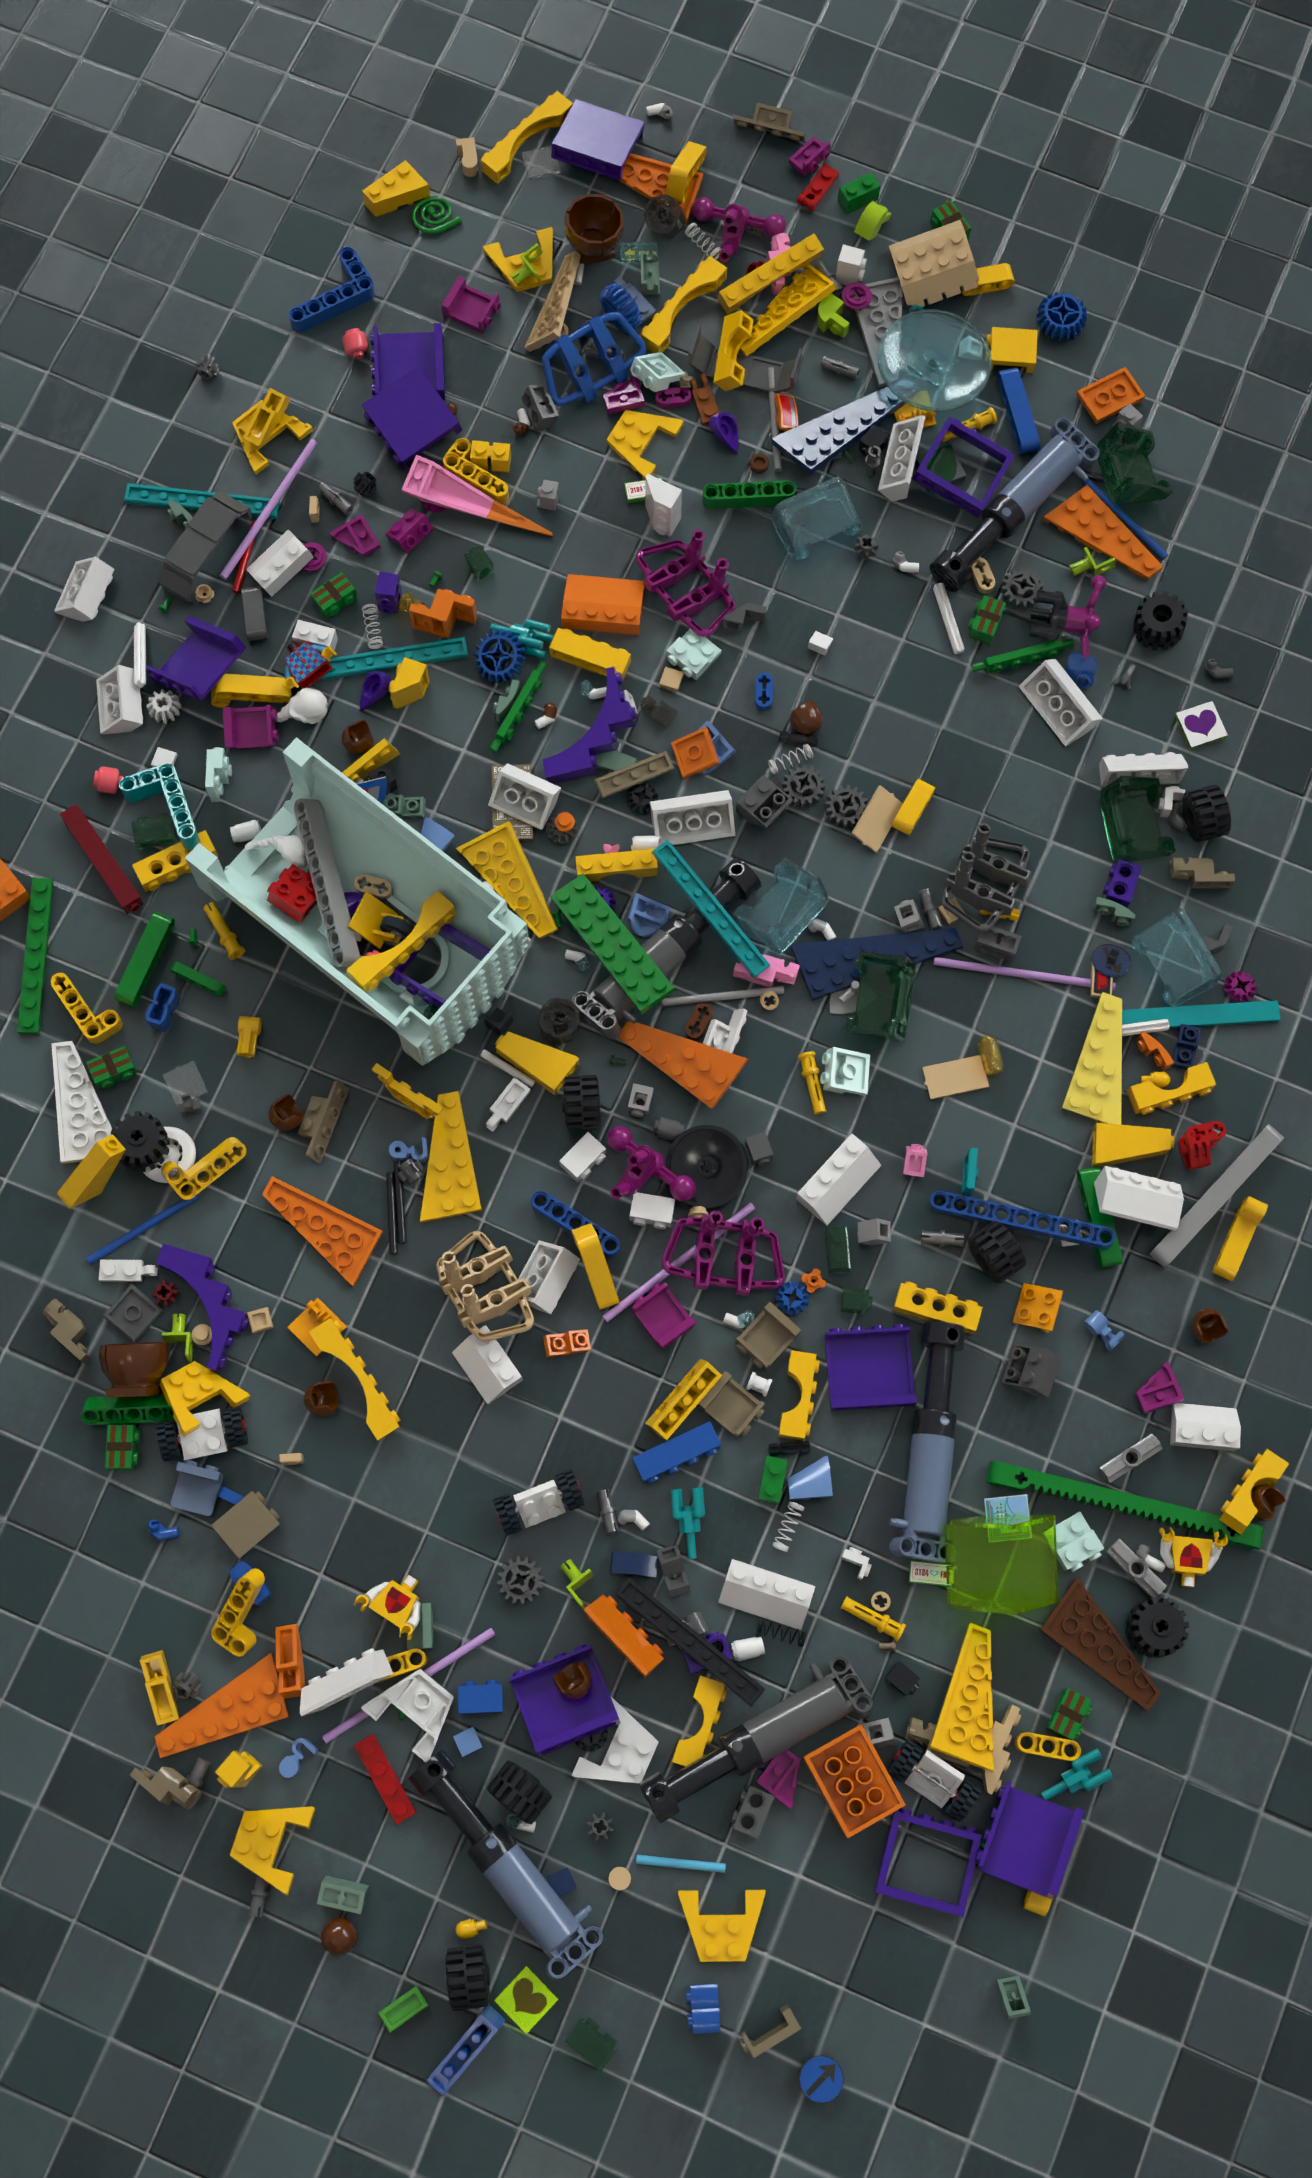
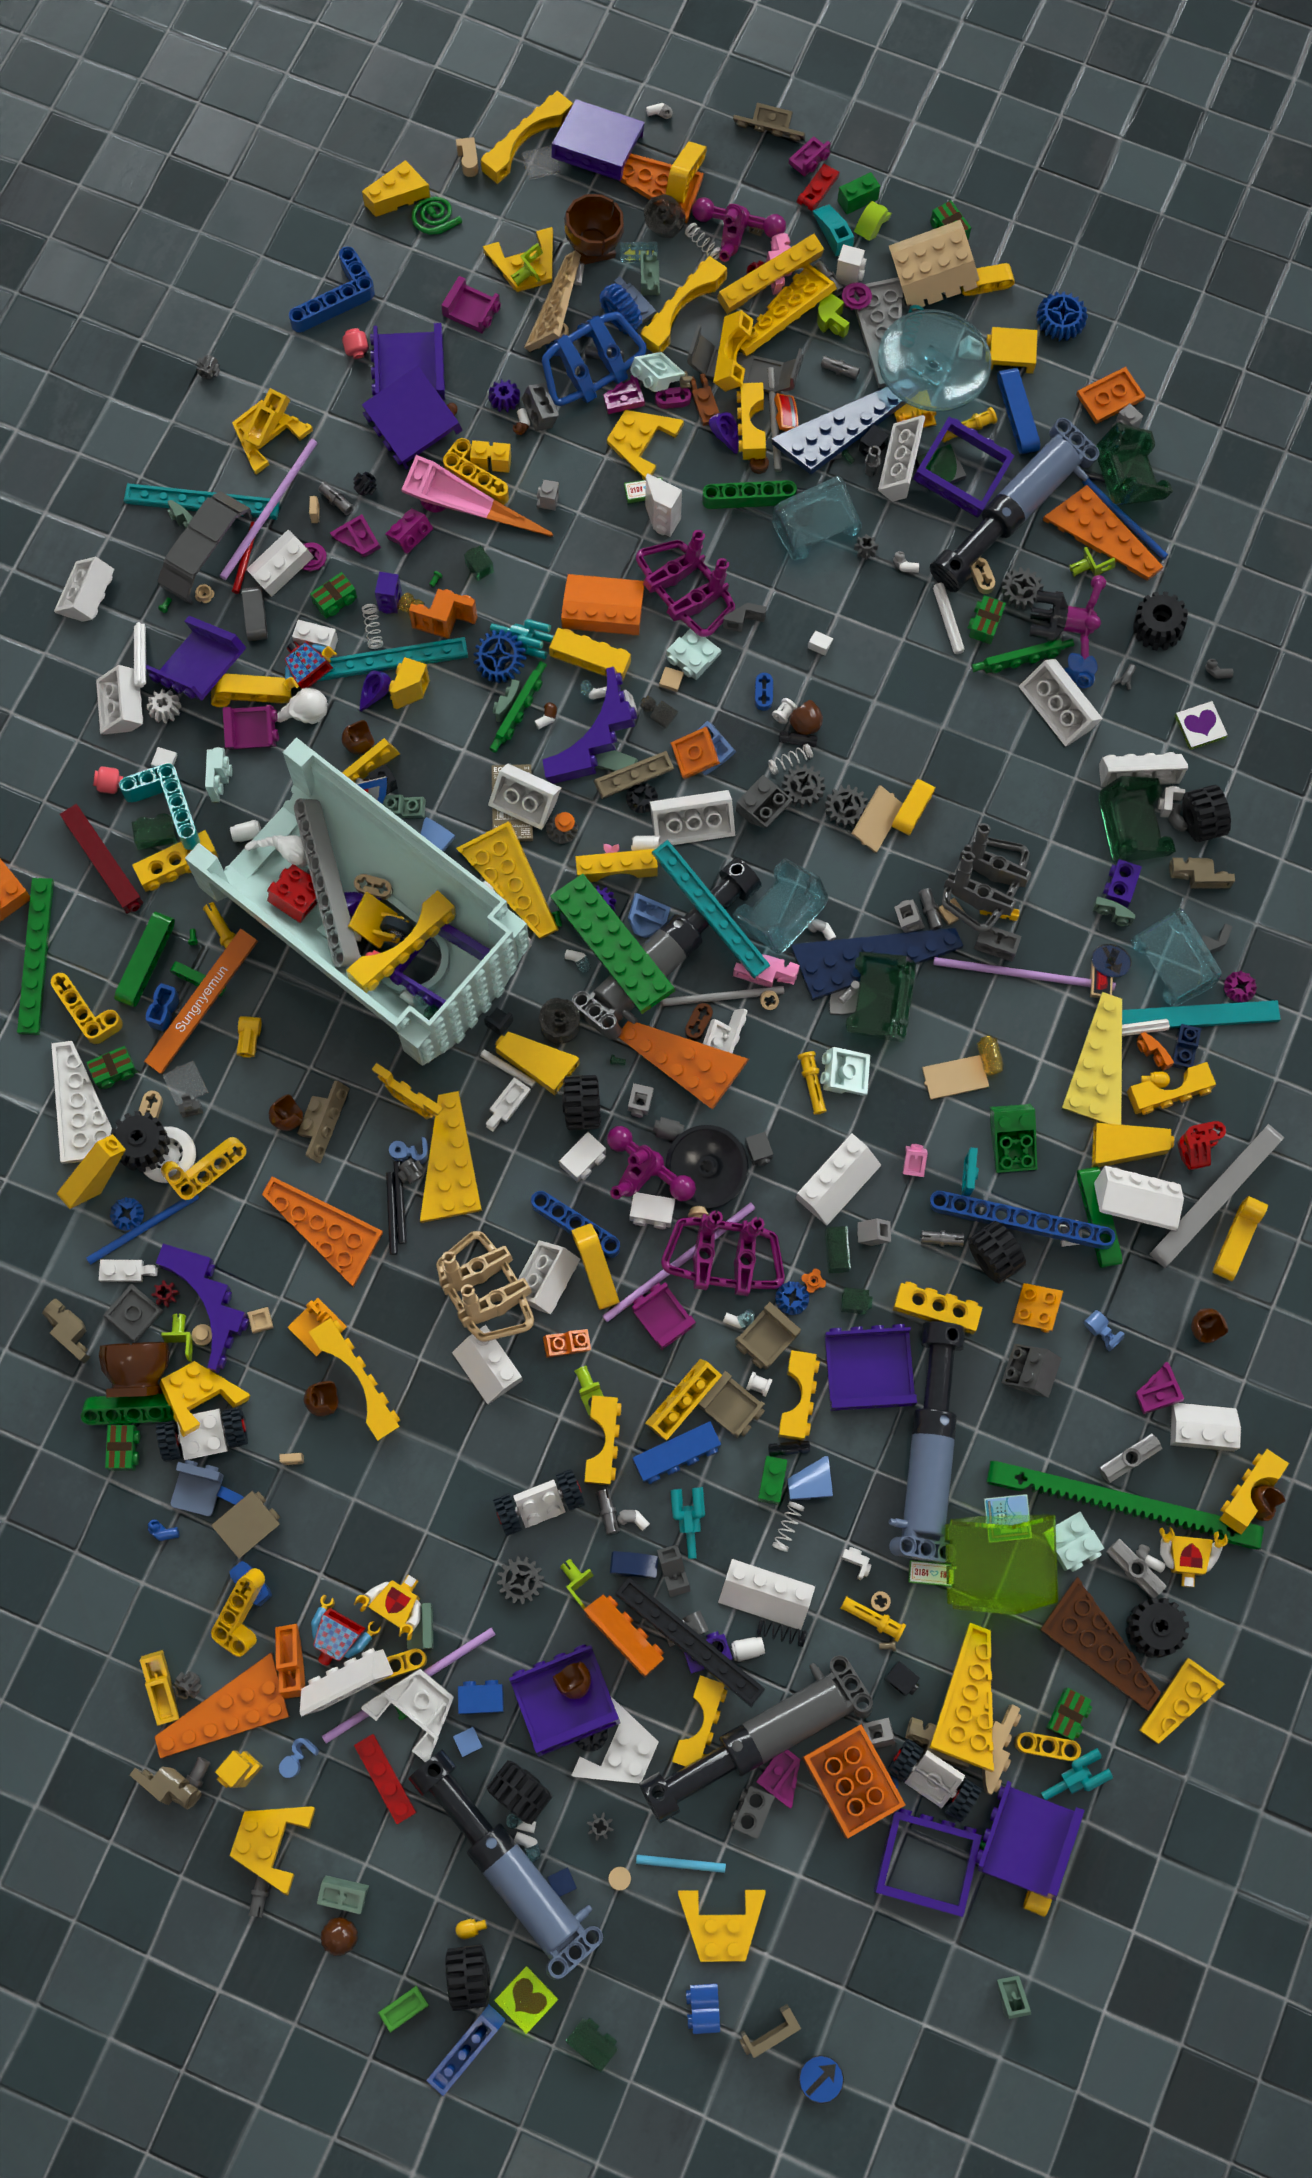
(136, 1214): none -> blue gear
(156, 1107): none -> tan beam
(201, 1001): none -> orange tile
(337, 1634): none -> torso
(504, 395): none -> dark purple gear
(530, 1844): none -> arm
(588, 1387): none -> lime bracket
(604, 1412): none -> yellow arch
(753, 440): none -> yellow arch
(784, 711): none -> white bush
(834, 228): none -> teal slope
(1014, 1137): none -> green slope
(1181, 1698): none -> yellow wing

